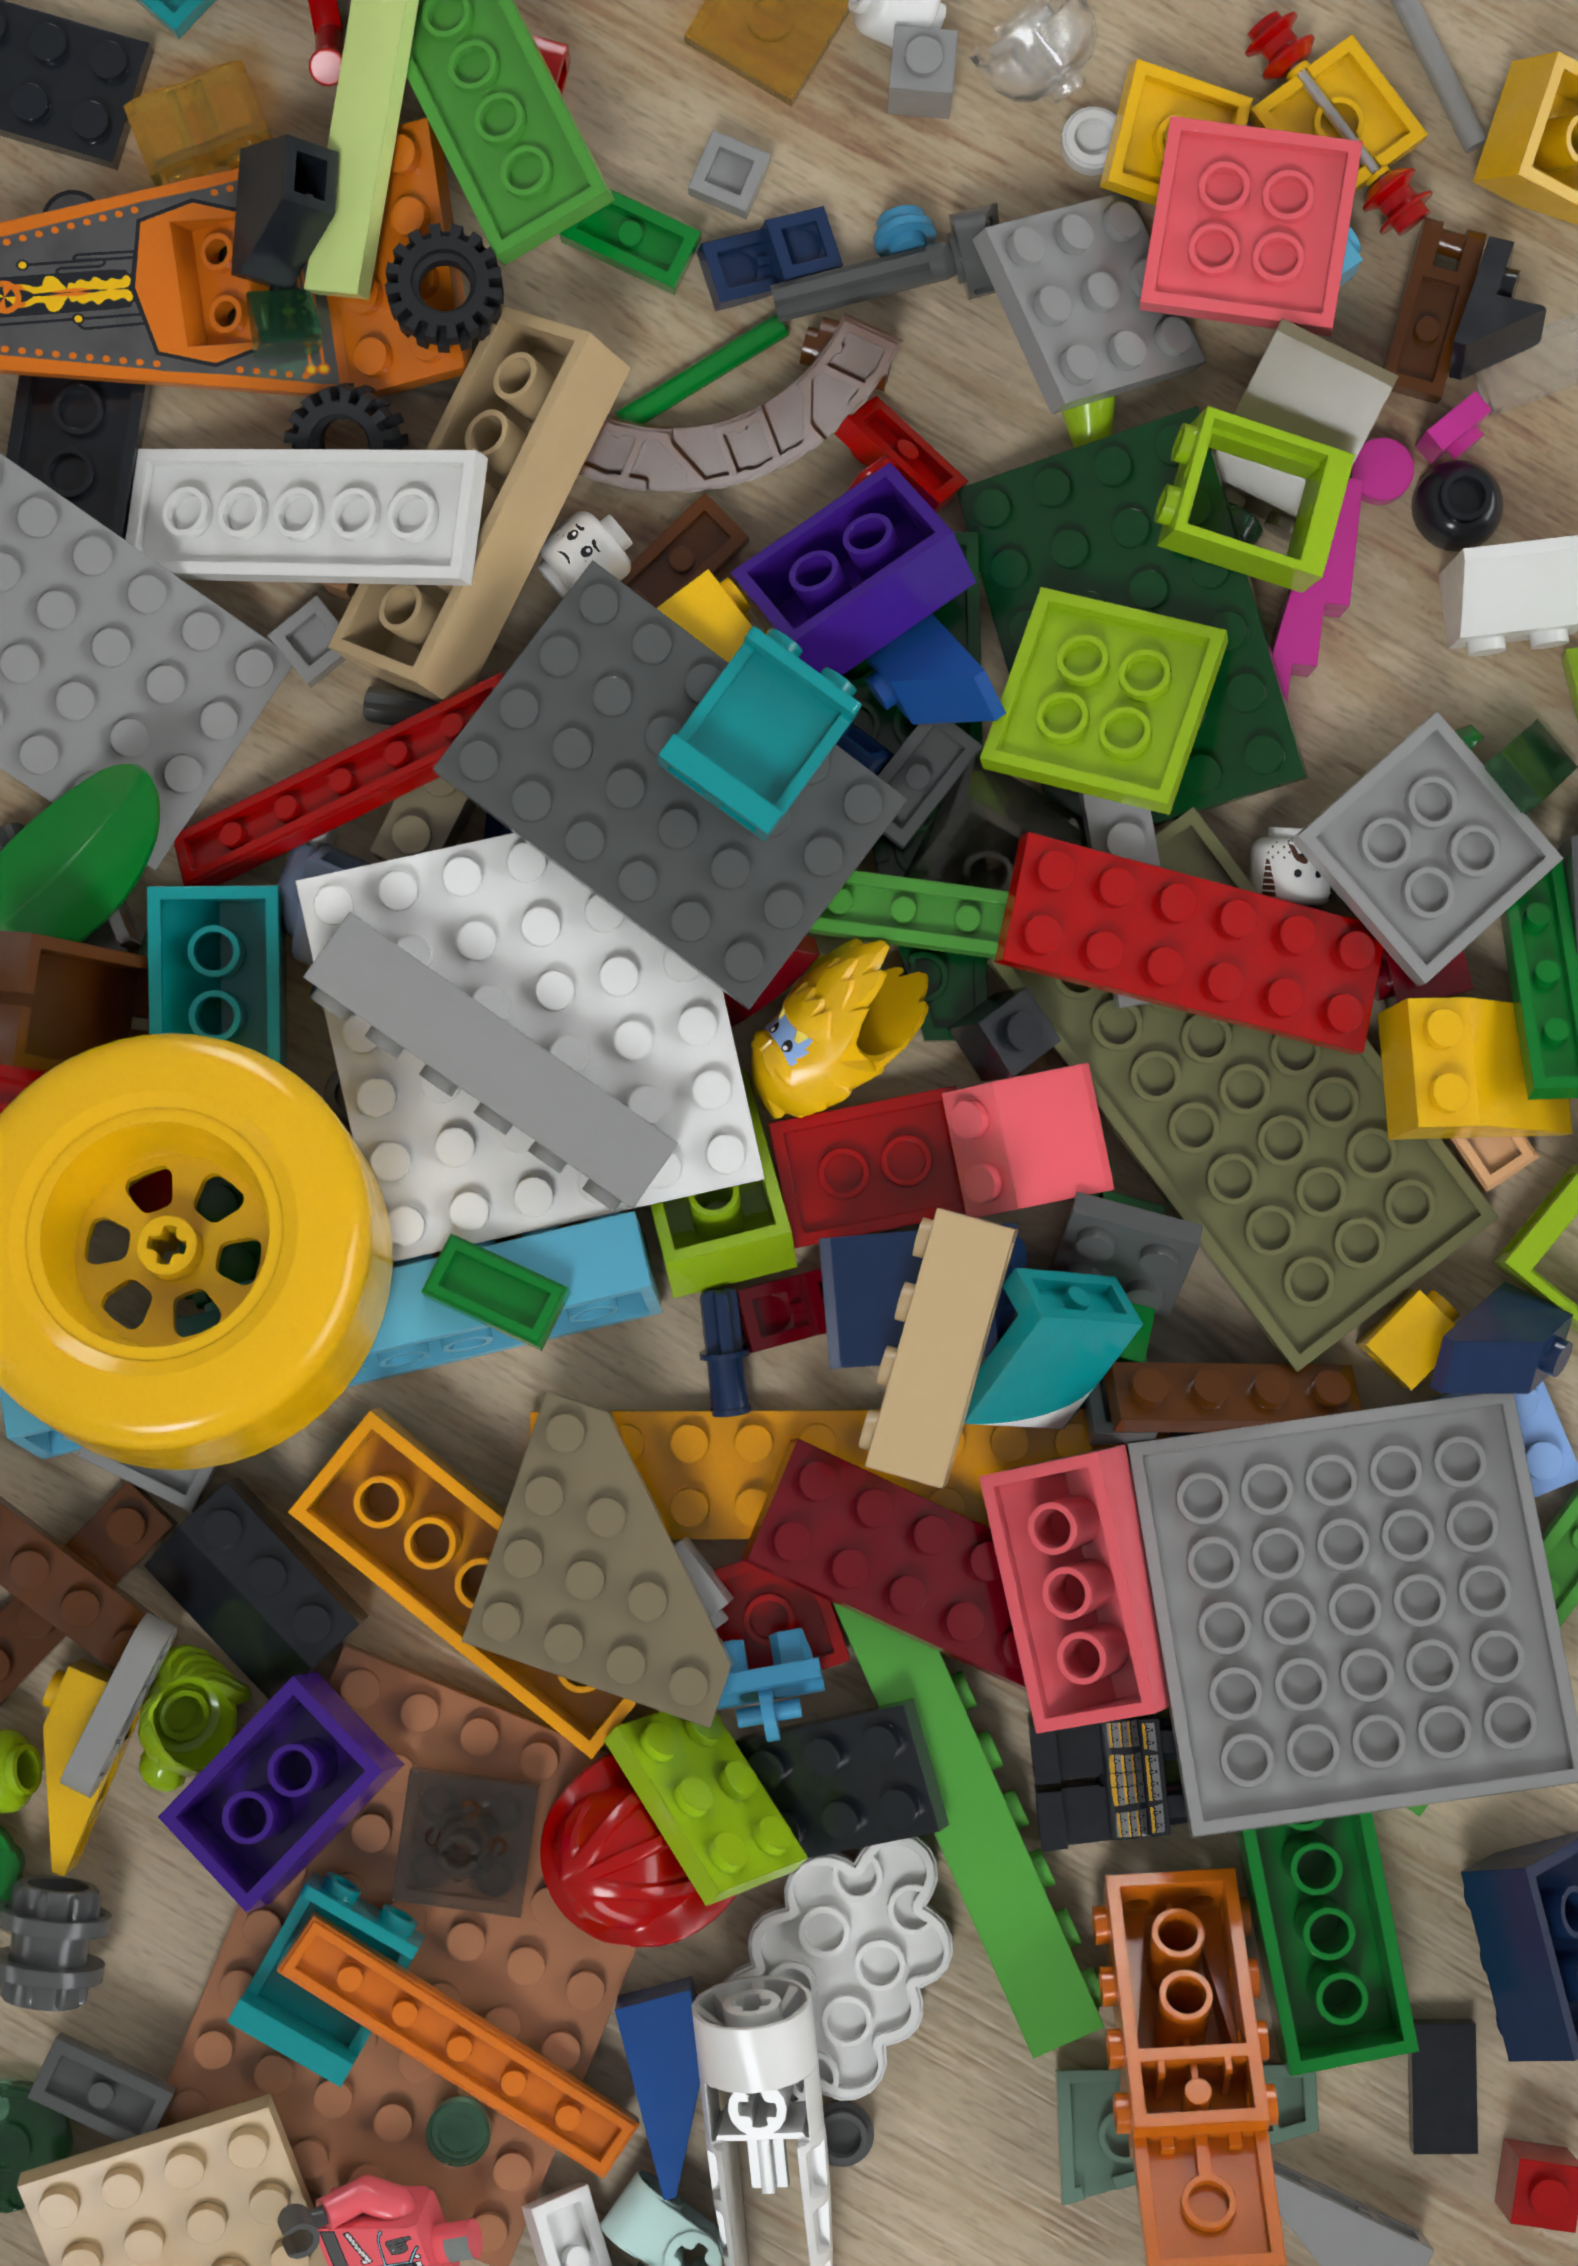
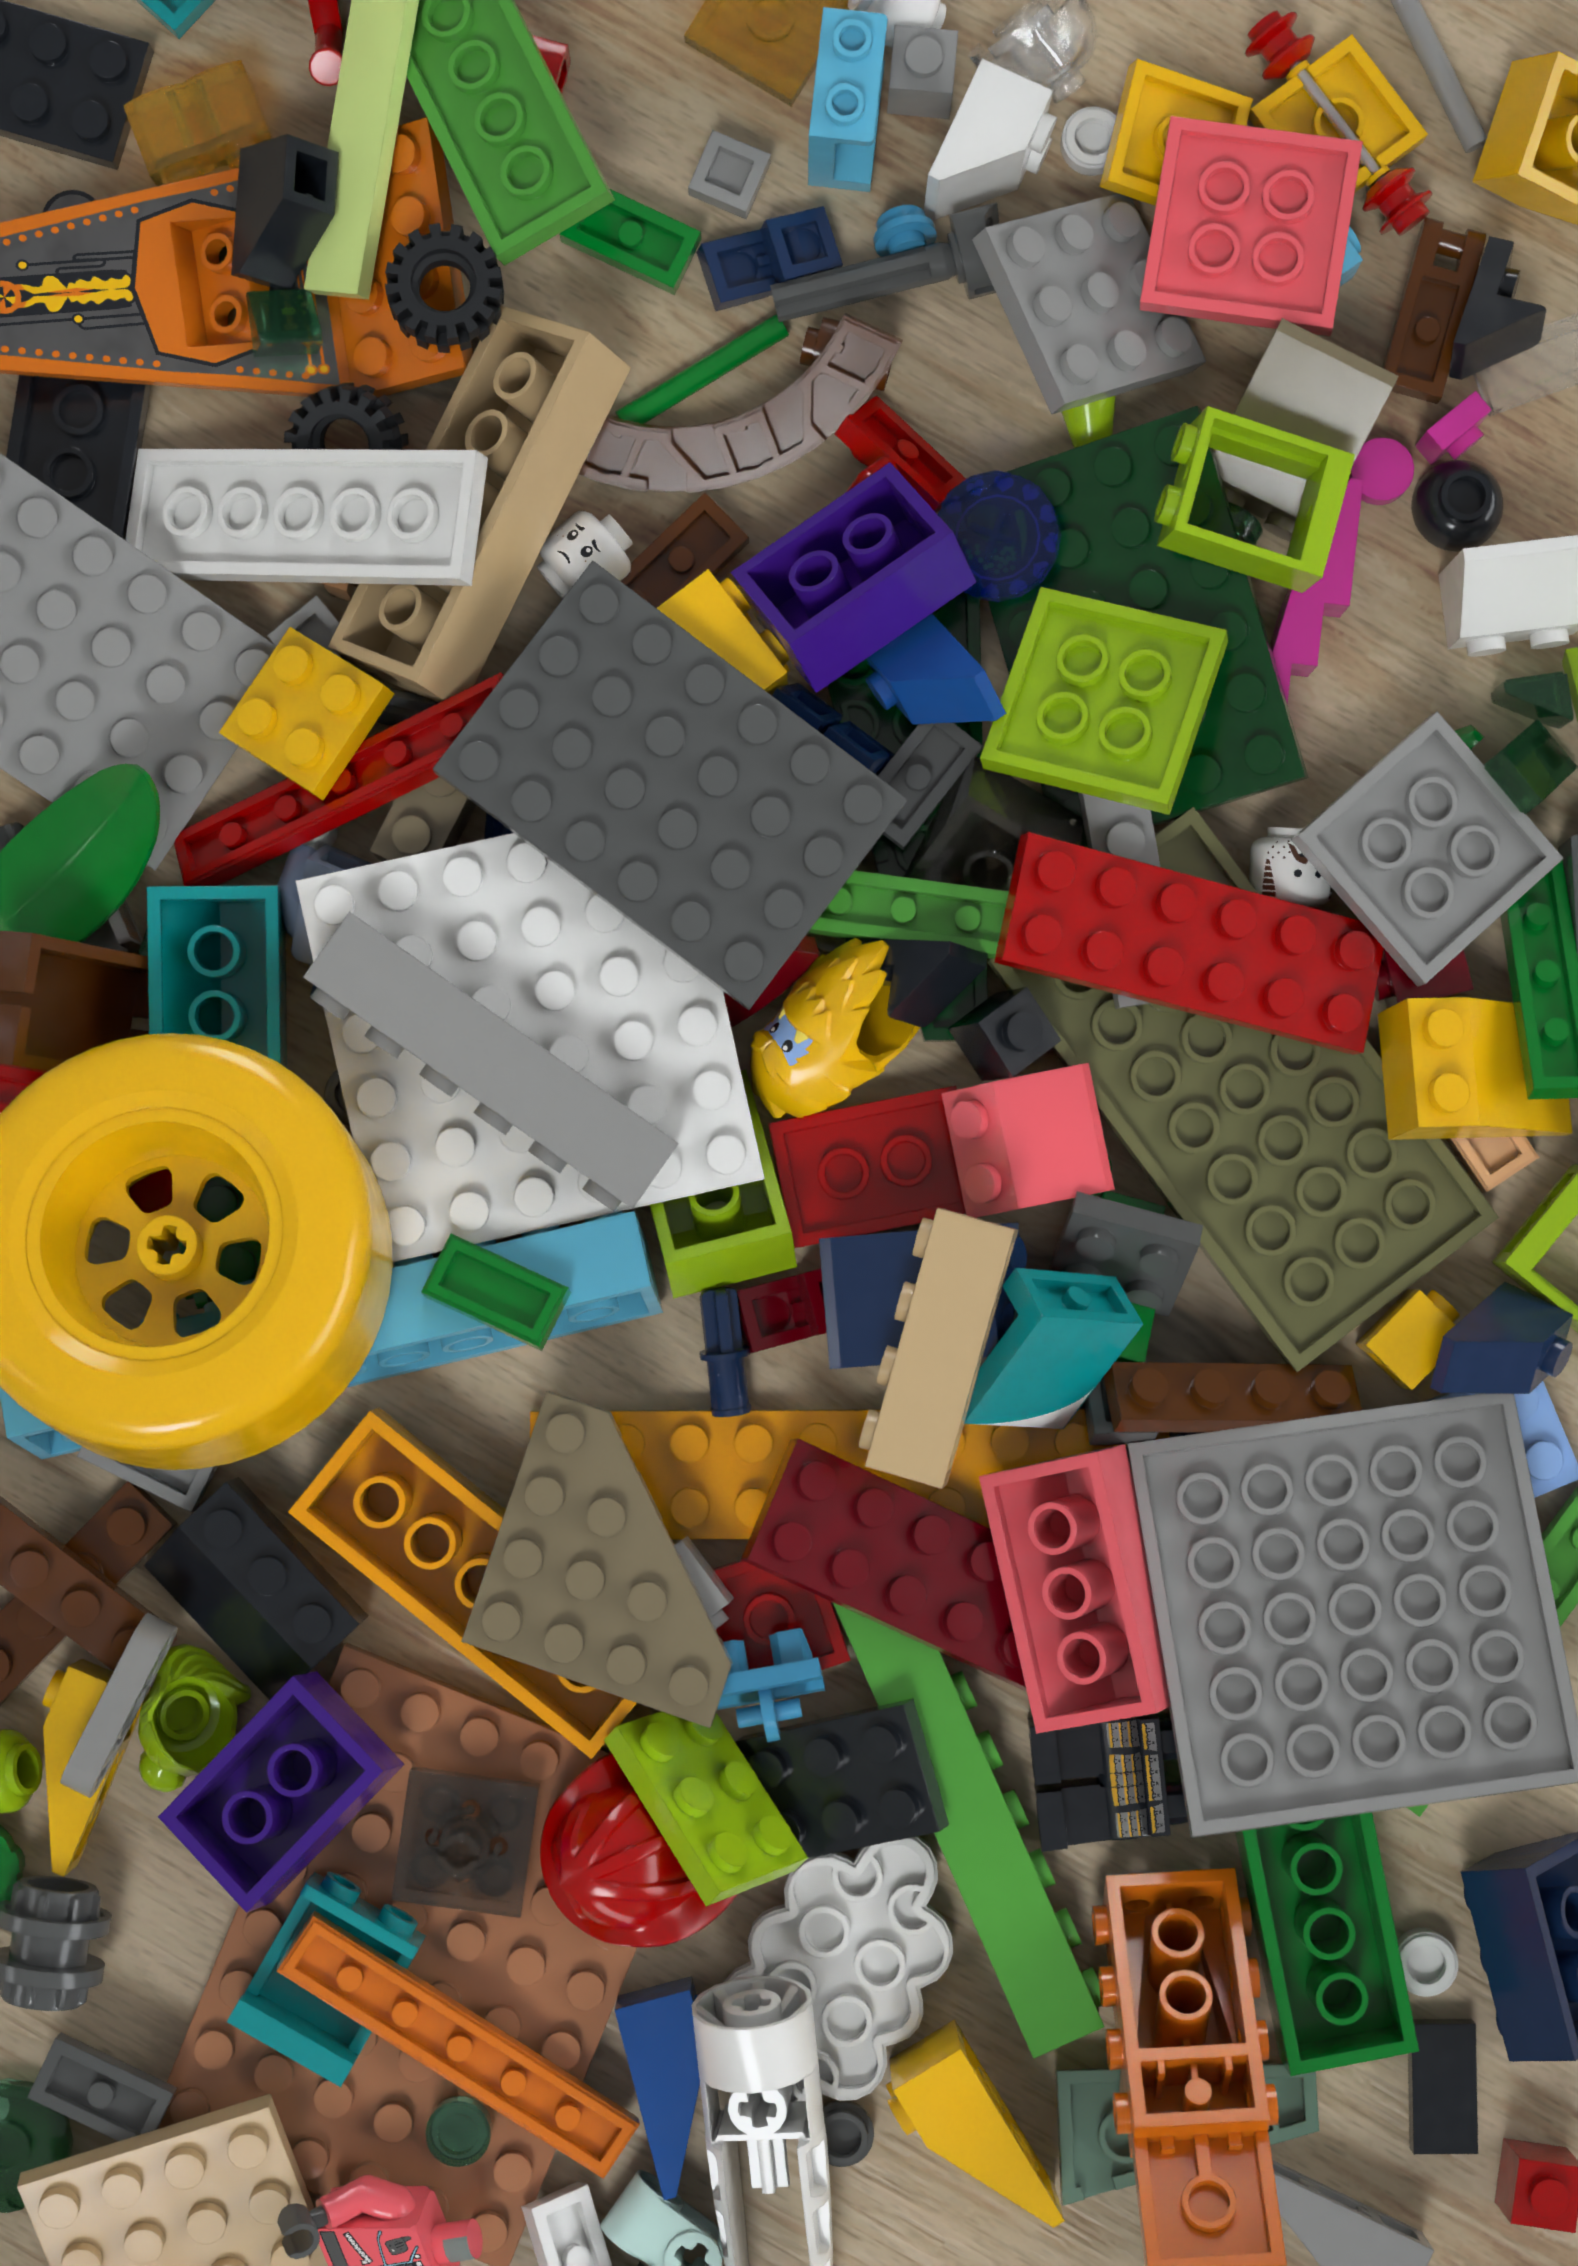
(306, 713): none -> yellow plate
(761, 731): teal panel -> none
(846, 99): none -> medium azure panel
(926, 976): none -> black slope
(963, 2118): none -> yellow slope
(991, 142): none -> white slope
(1004, 533): none -> clear blue tile
(1427, 1961): none -> white tile
(1537, 697): none -> clear green slope

